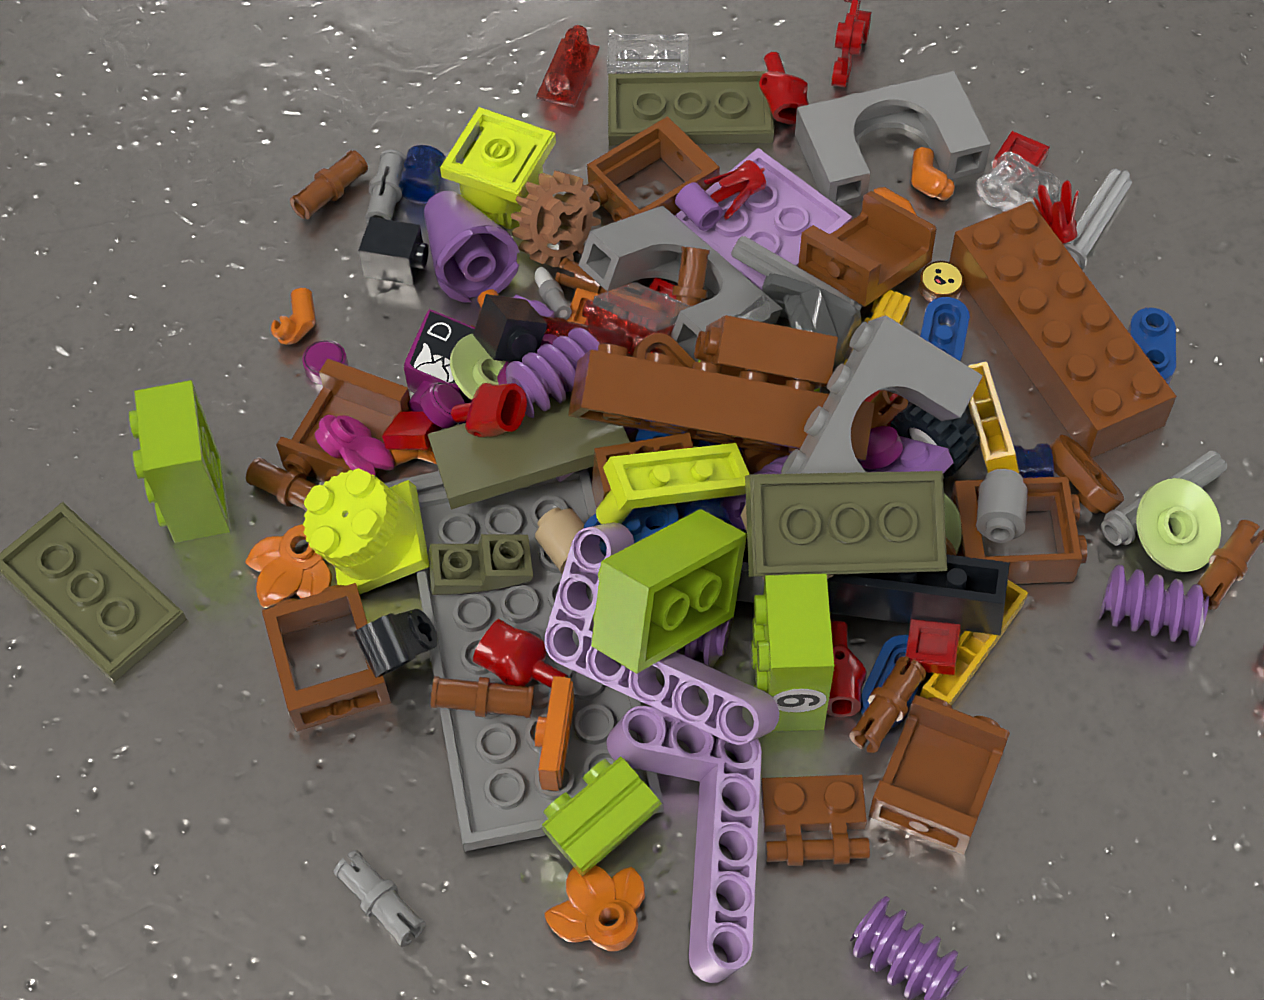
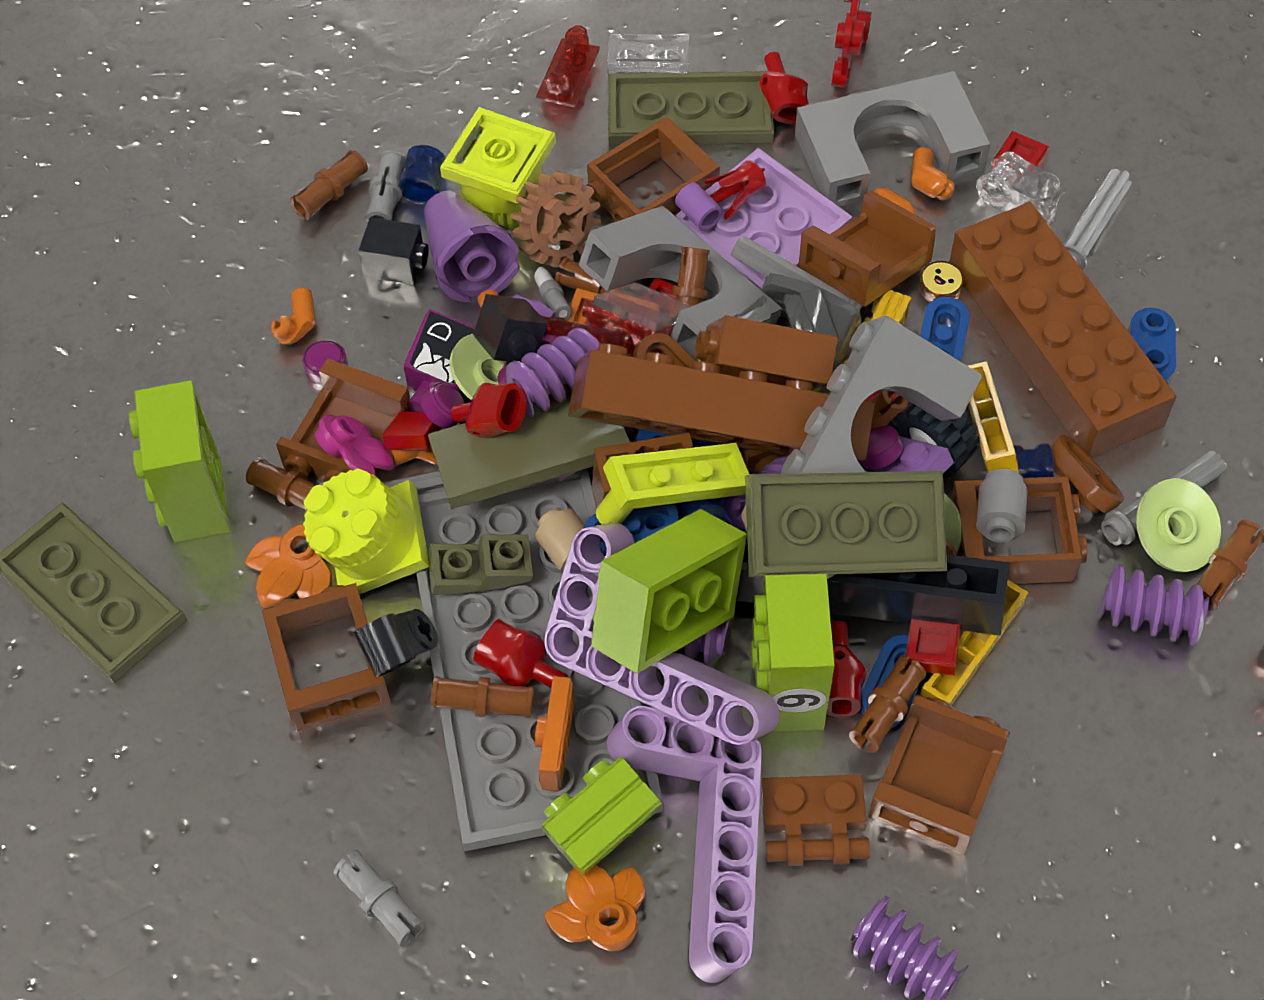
(1060, 214): red piece -> none

